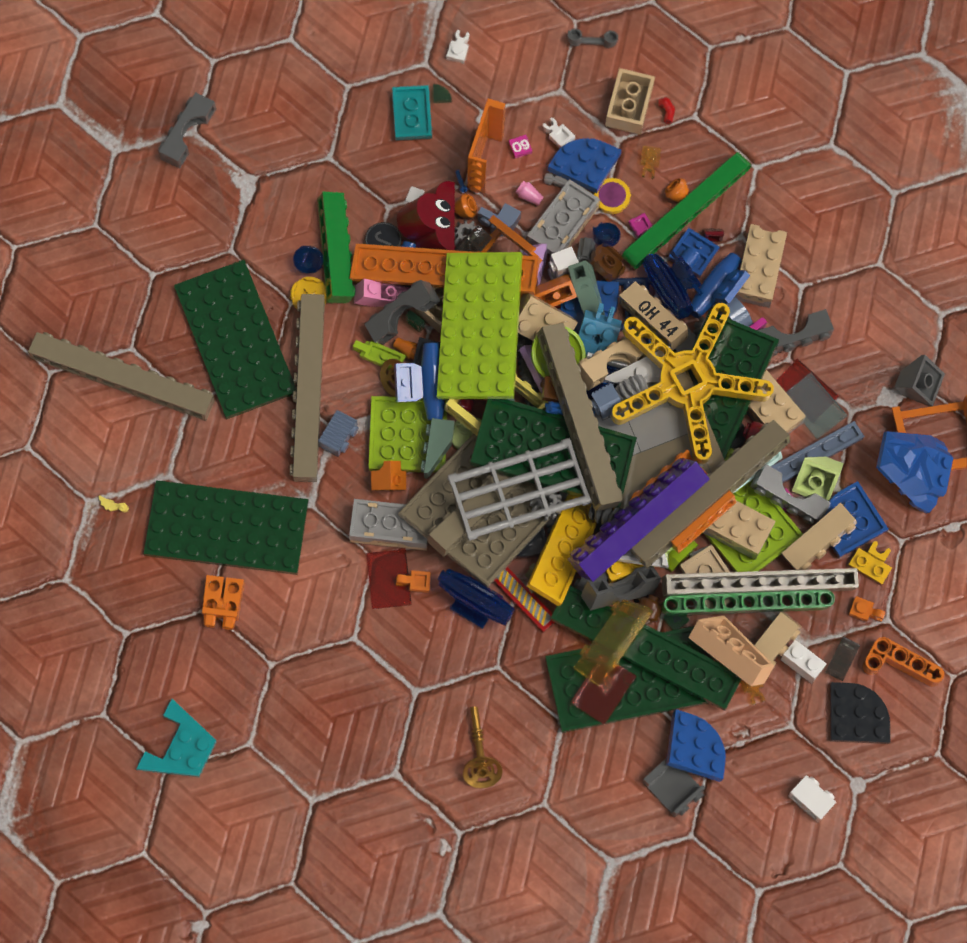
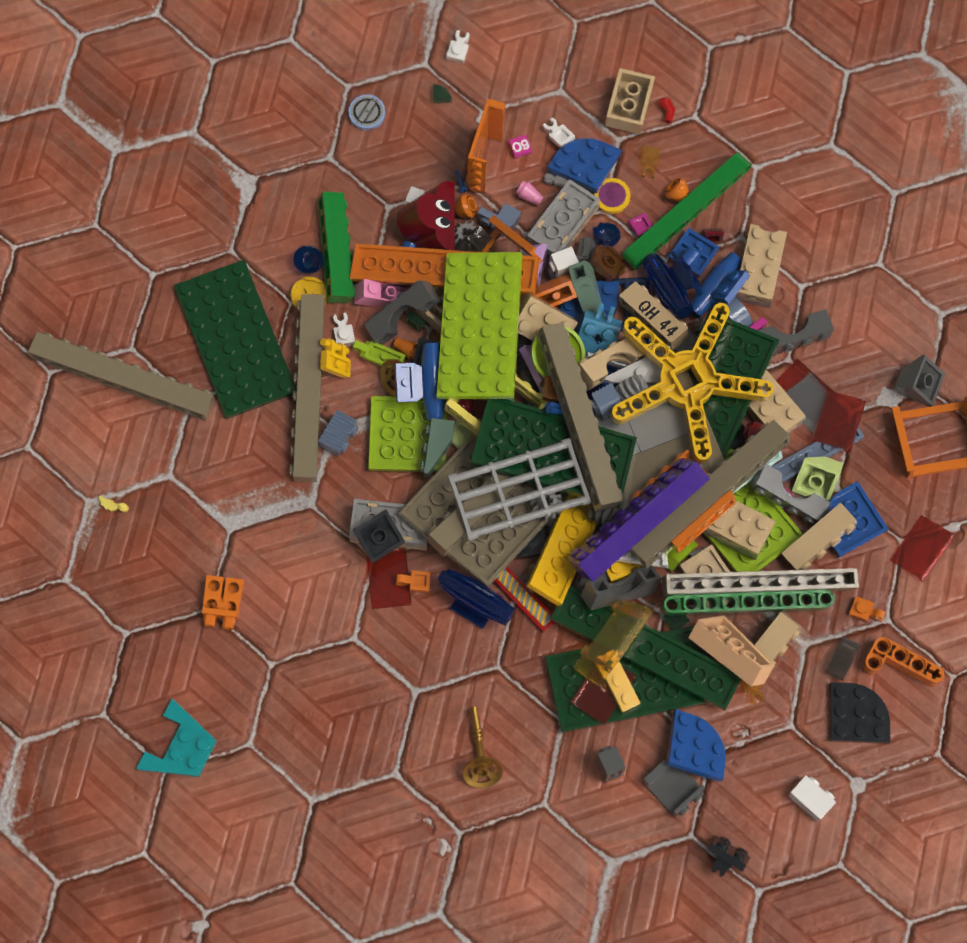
(197, 111): dark grey arch -> none
(226, 527): dark green plate -> none
(332, 362): none -> yellow plate
(343, 333): none -> white plate
(366, 112): none -> tile
(378, 536): none -> black slope
(383, 234): black tile -> none
(389, 477): orange brick -> none
(412, 112): teal plate -> none
(575, 38): dark grey bar -> none
(610, 763): none -> dark grey brick
(622, 689): none -> yellow plate
(653, 603): reddish brown head -> none
(728, 855): none -> black plate
(803, 661): white brick -> none
(839, 420): none -> clear red piece
(872, 563): yellow plate -> none
(917, 466): blue wedge -> none
(922, 548): none -> clear red piece

